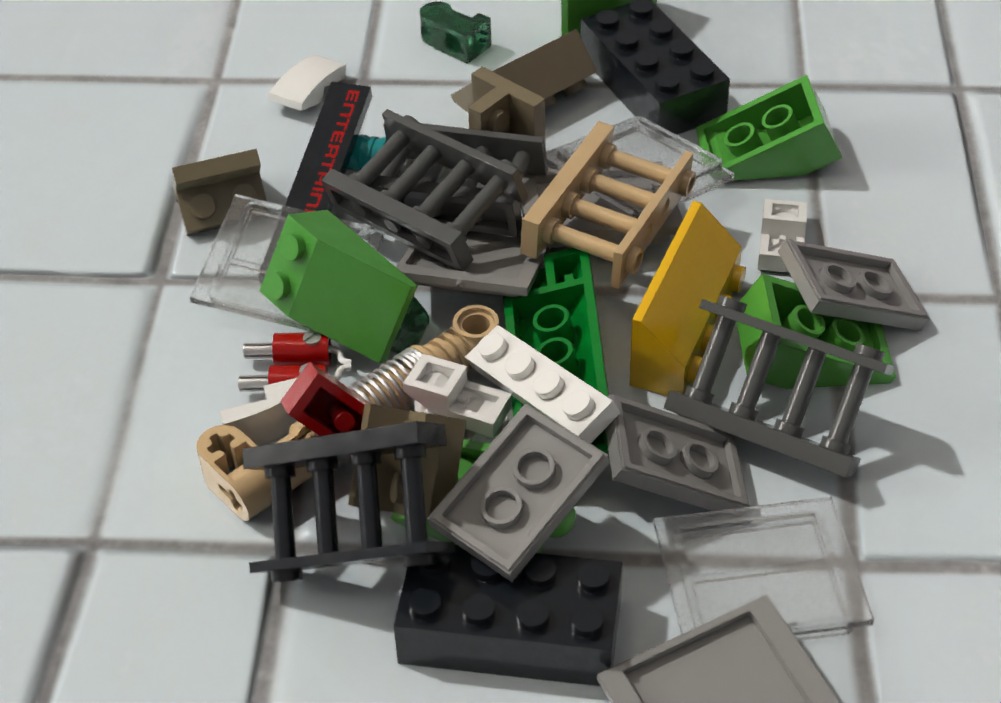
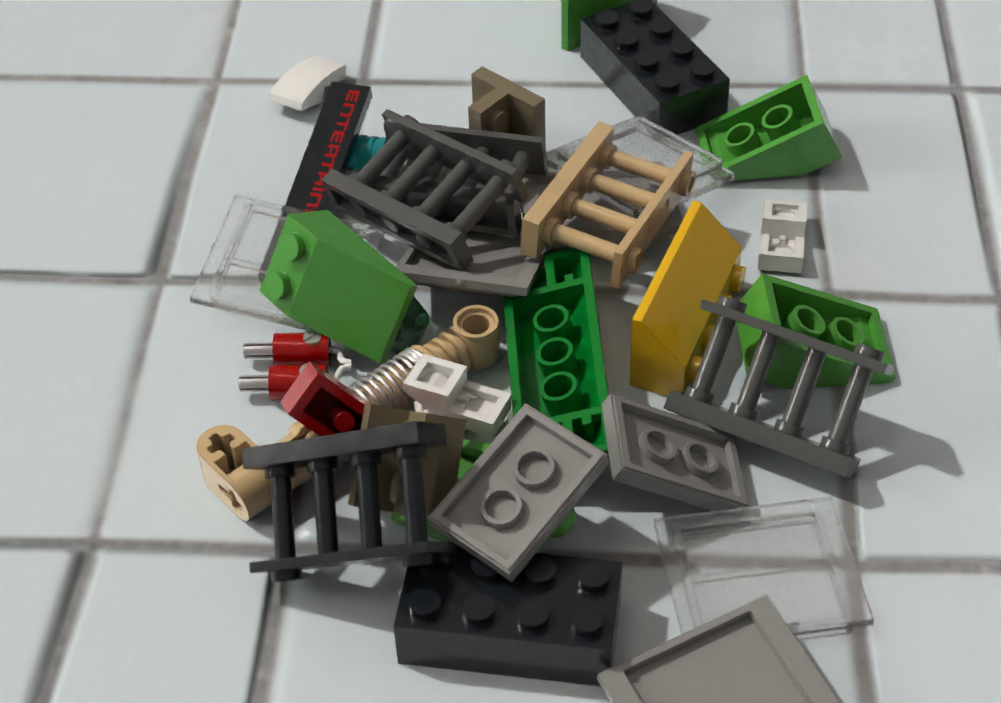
(209, 186): dark tan bracket -> none
(263, 419): white slope -> none
(454, 32): clear green leg -> none
(542, 384): white plate -> none
(545, 71): dark tan slope -> none
(852, 285): light grey tile -> none

